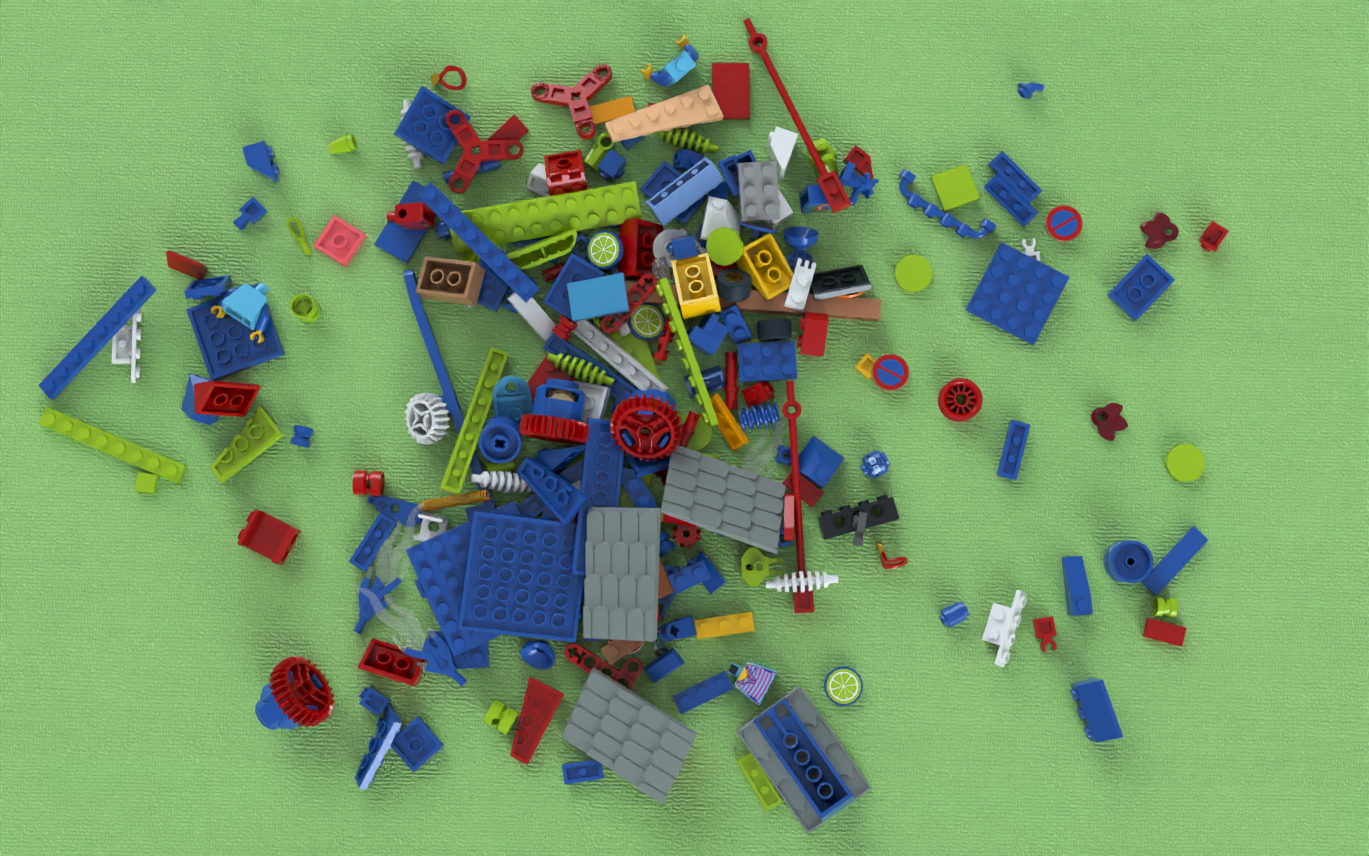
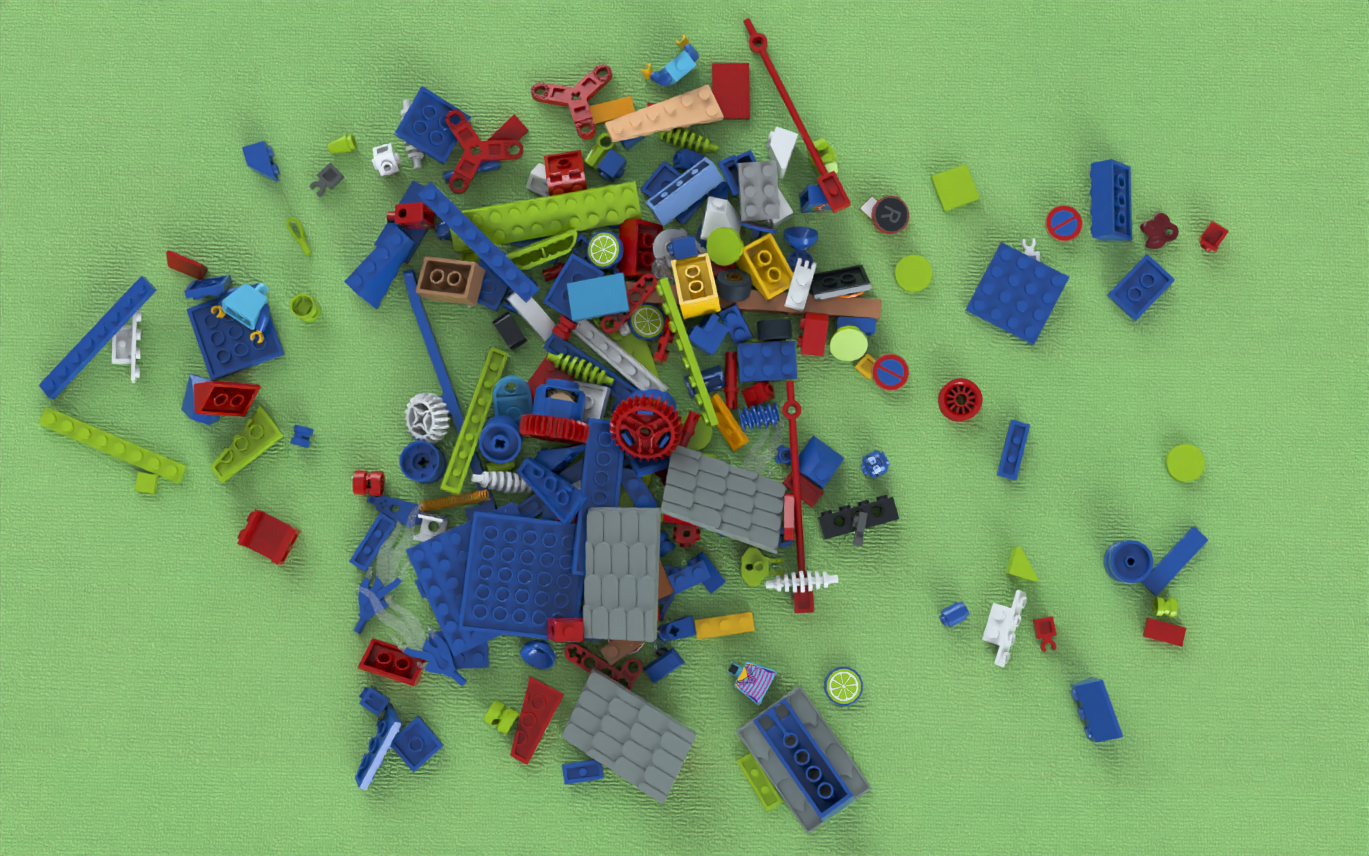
(252, 212): blue plate -> none
(295, 696): red piece -> none
(328, 177): none -> dark grey plate
(340, 241): coral tile -> none
(378, 270): none -> blue wedge
(386, 159): none -> white brick
(415, 455): none -> blue wheel
(436, 78): red piece -> none
(509, 331): none -> black beam
(565, 629): none -> red torso
(702, 692): blue plate -> none
(848, 343): none -> lime tile
(859, 183): blue piece -> none
(861, 160): red tile -> none
(866, 208): none -> white tile
(866, 325): none -> blue slope
(884, 559): red piece -> none
(890, 215): none -> black tile
(946, 219): blue bar -> none
(1011, 199): blue plate -> none
(1014, 176): blue plate -> none
(1019, 565): none -> lime slope
(1026, 90): blue plate -> none
(1076, 587): blue slope -> none
(1111, 201): none -> blue slope
(1111, 420): dark red plate -> none

